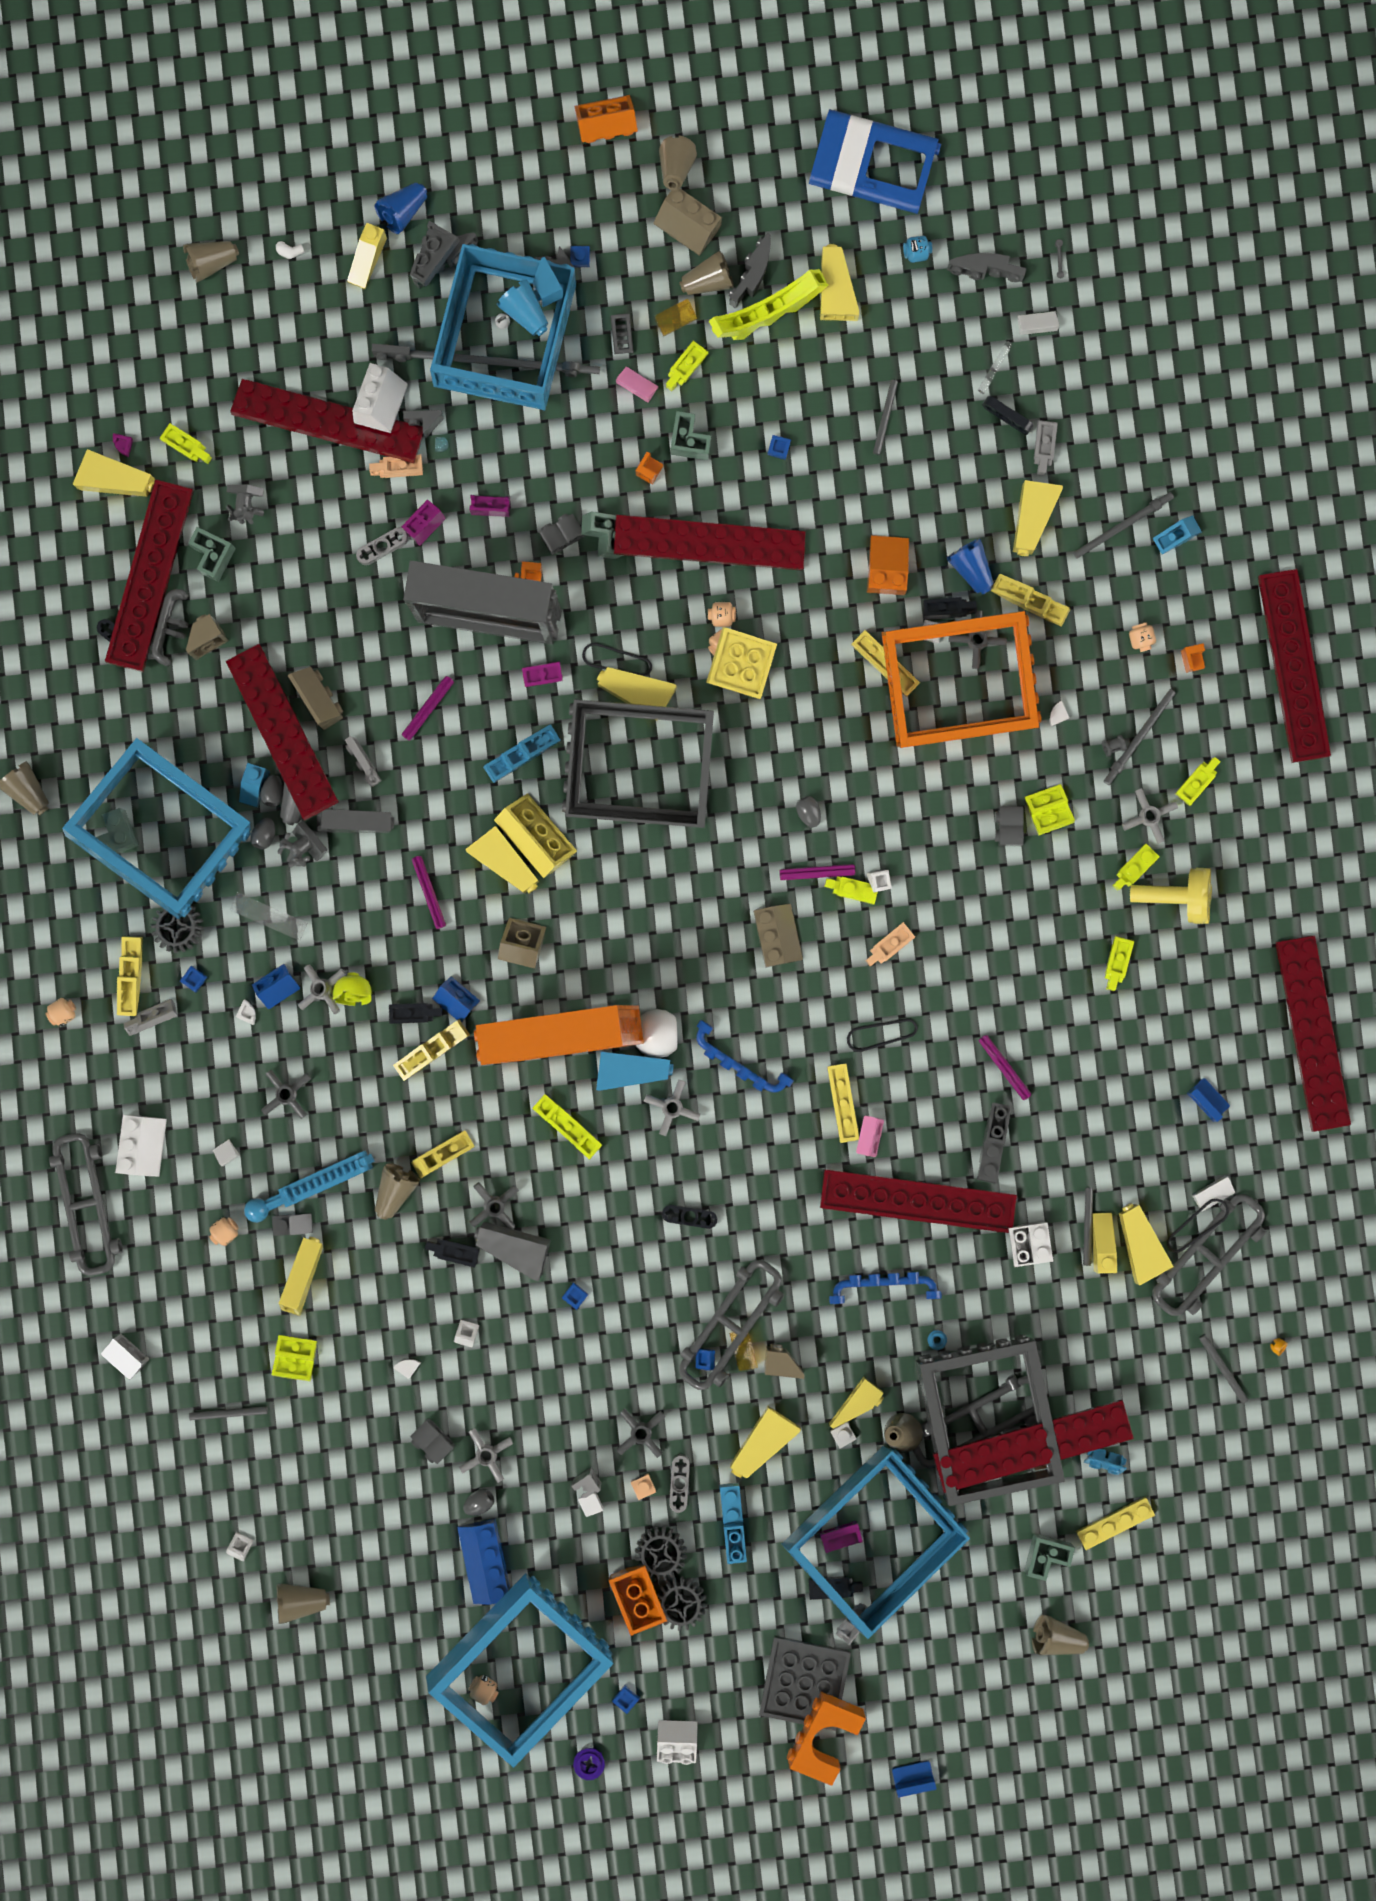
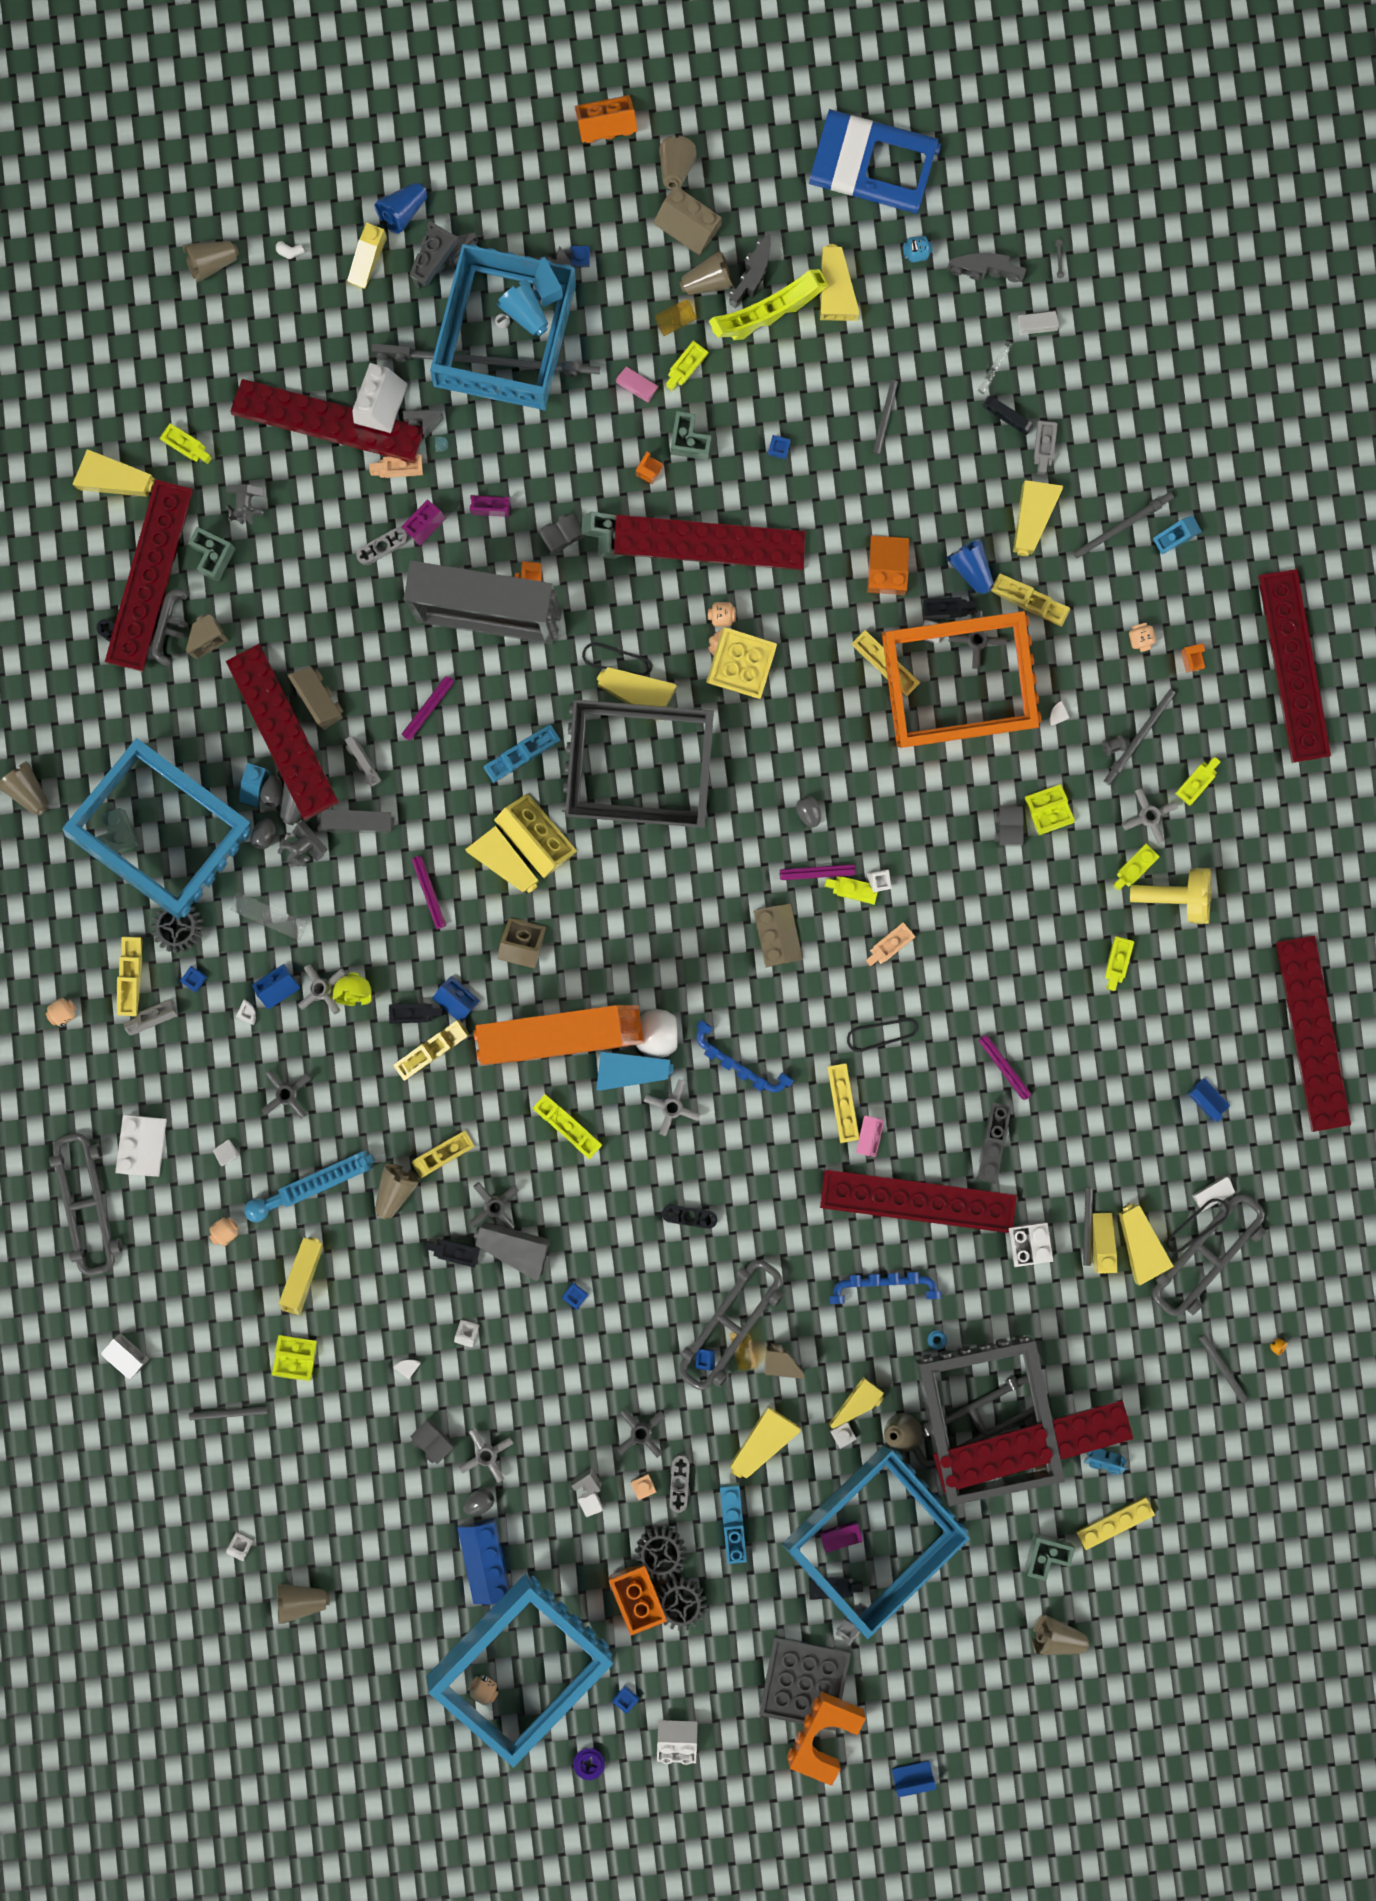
(123, 444): magenta tile -> none
(292, 1224): dark grey slope -> none
(542, 674): magenta hinge -> none
(621, 317): dark grey slope -> none

